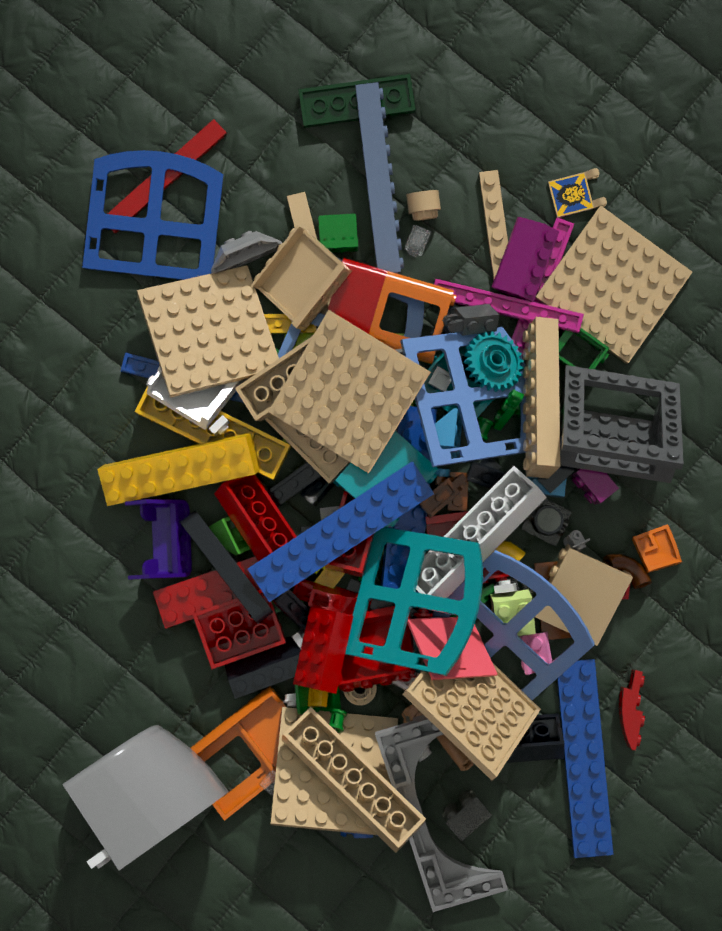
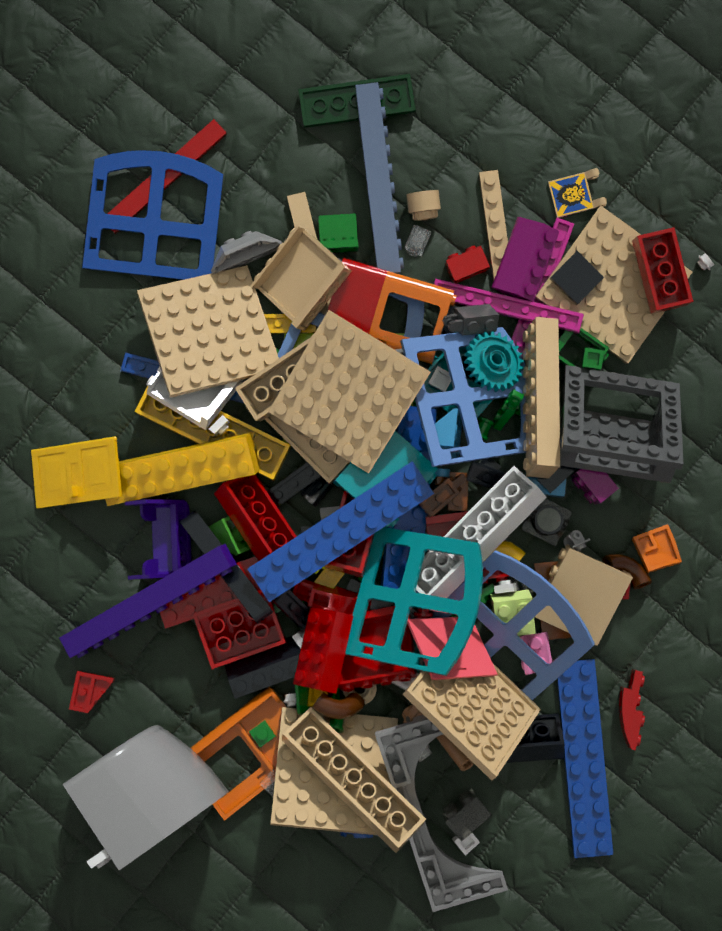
(76, 472): none -> yellow door
(88, 690): none -> red wing
(151, 599): none -> dark purple brick
(262, 733): none -> green plate
(337, 708): none -> reddish brown cylinder
(467, 264): none -> red brick
(467, 844): none -> white plate
(576, 277): none -> black tile
(592, 358): none -> green plate
(662, 270): none -> red brick
(705, 262): none -> white plate

